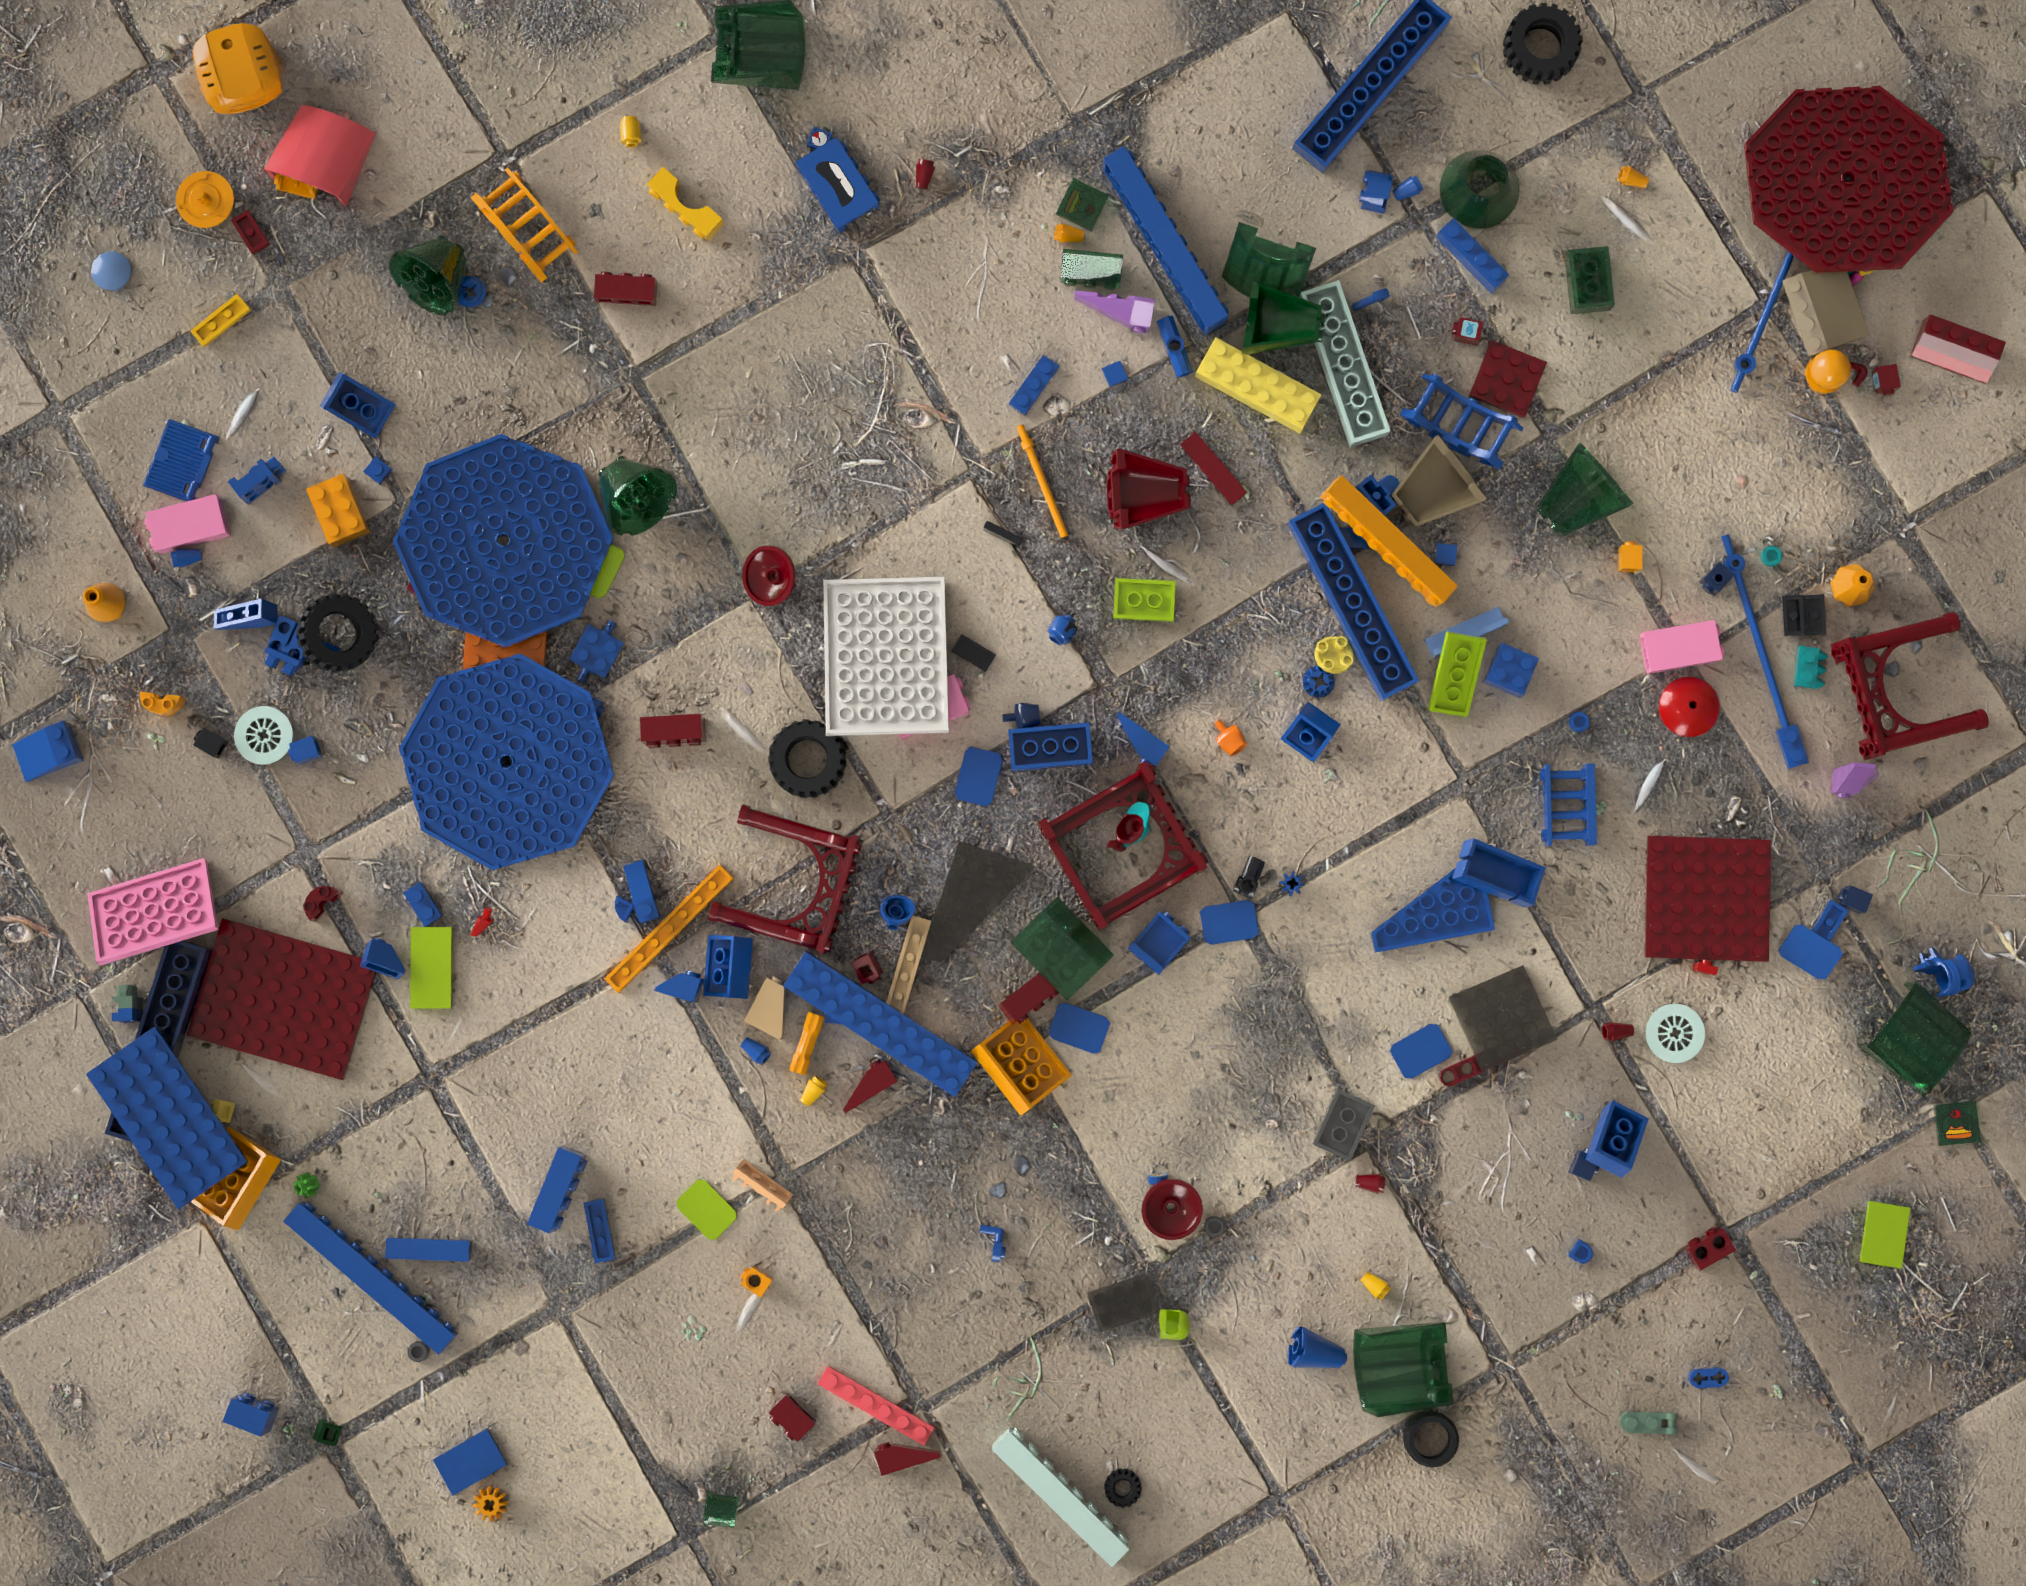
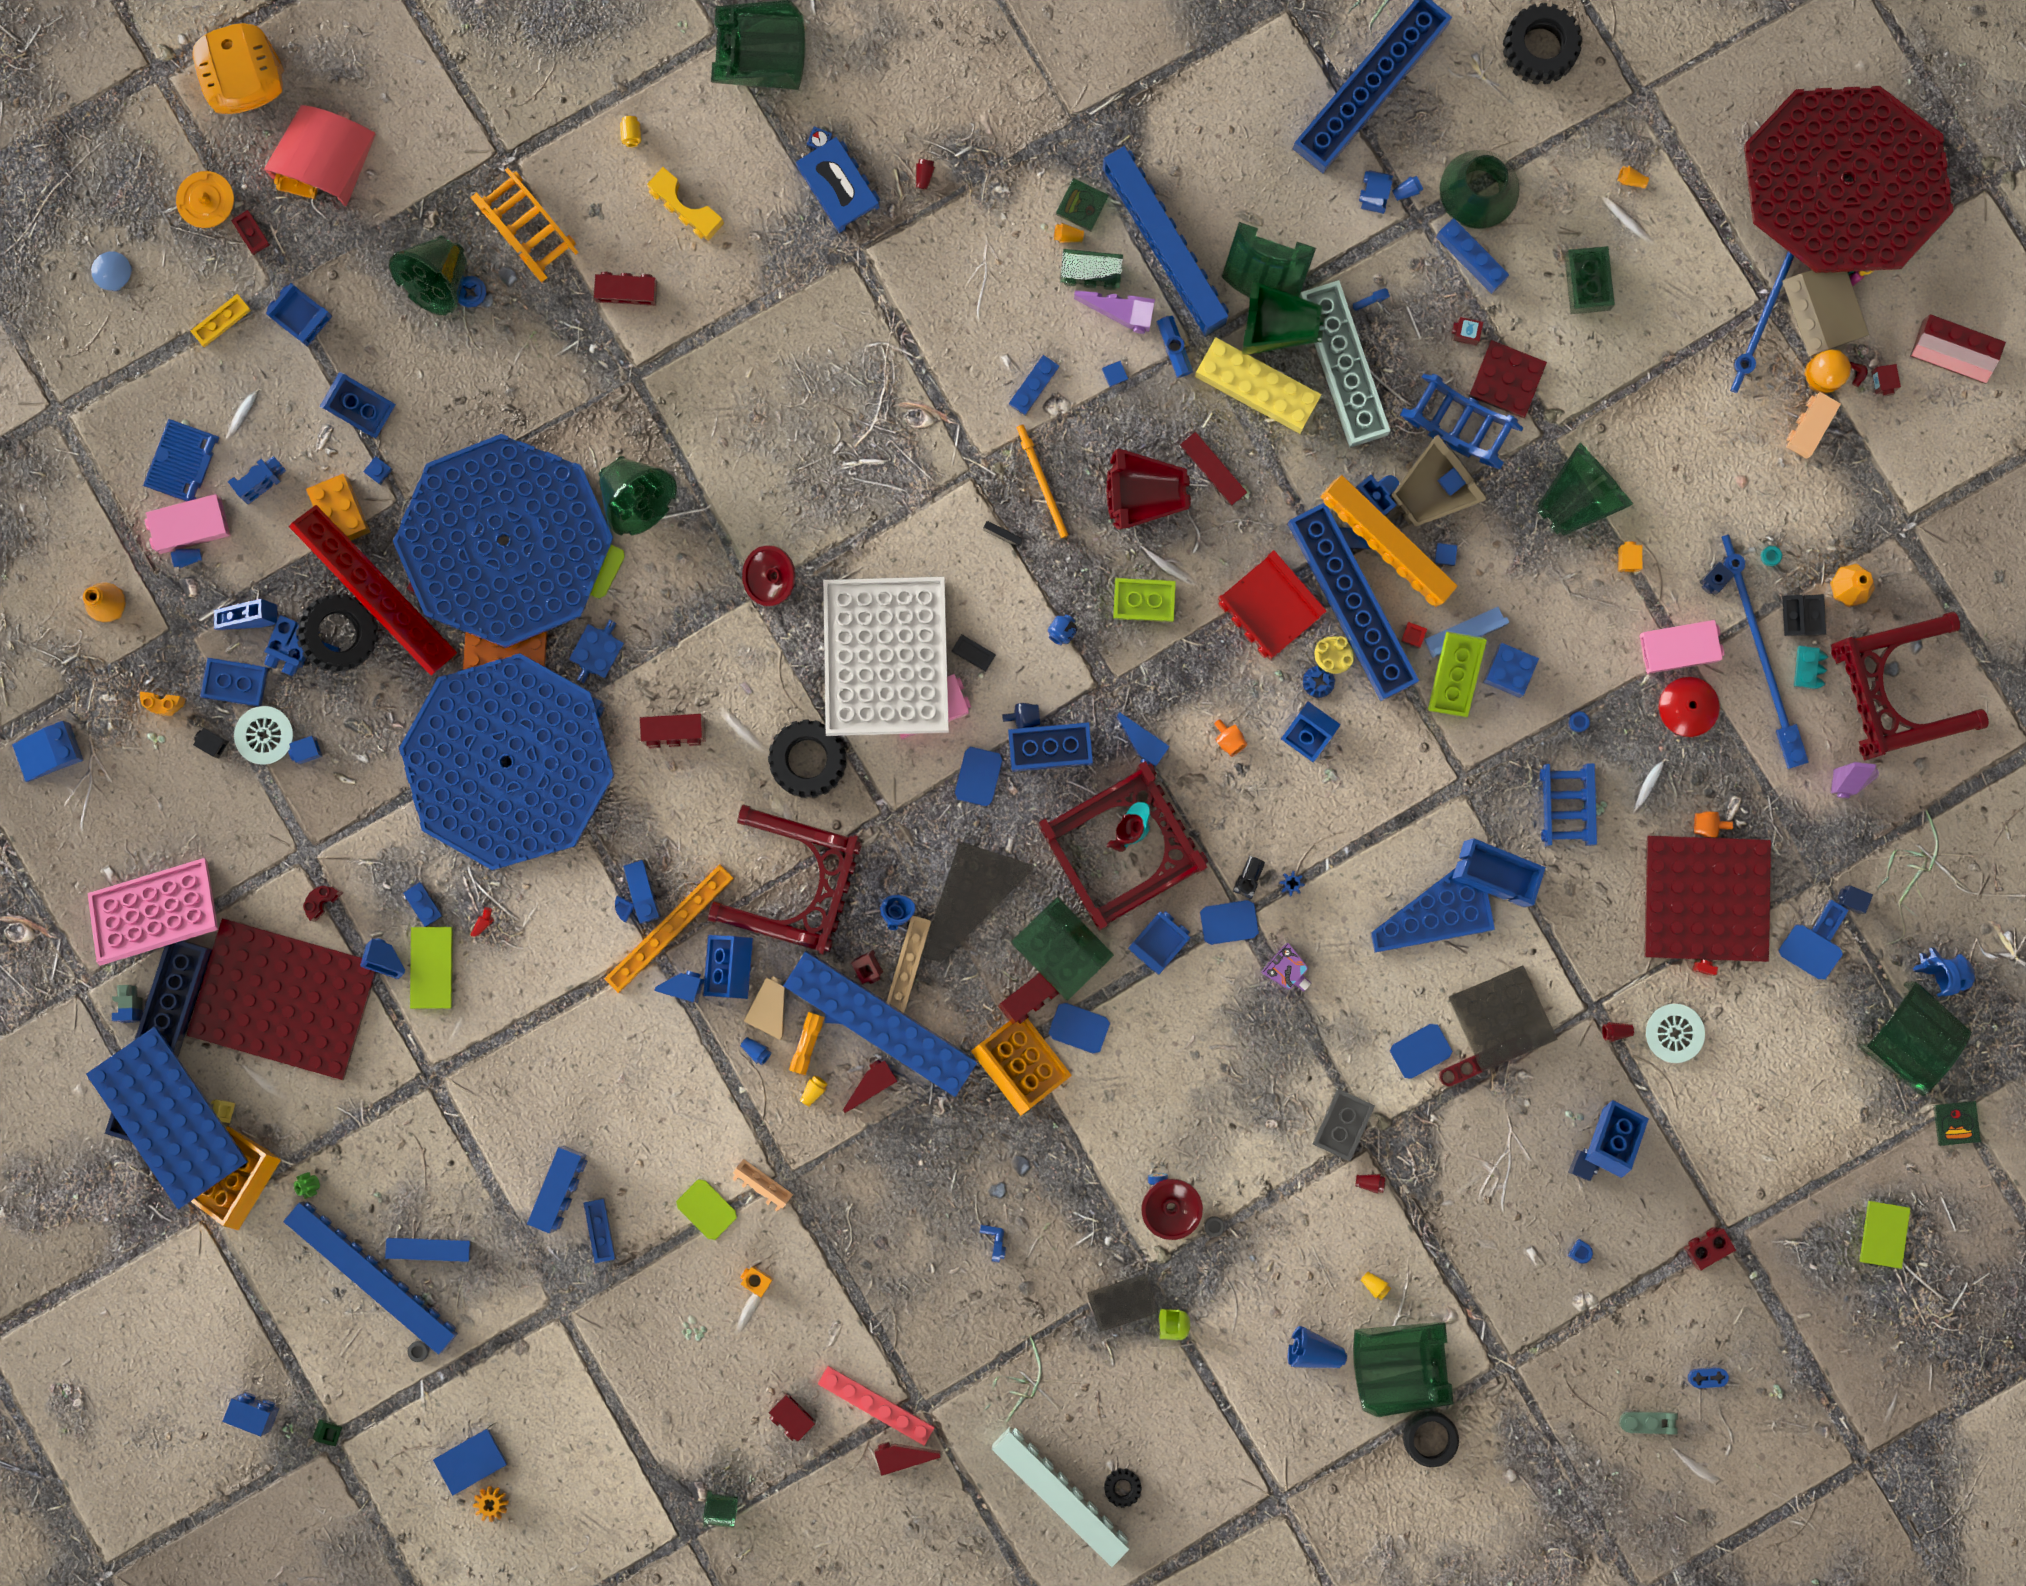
(234, 682): none -> blue tile
(298, 314): none -> blue panel
(373, 589): none -> red plate
(1271, 605): none -> red panel
(1287, 969): none -> torso
(1414, 635): none -> red plate
(1451, 481): none -> blue tile
(1708, 824): none -> orange piece
(1812, 424): none -> light nougat brick

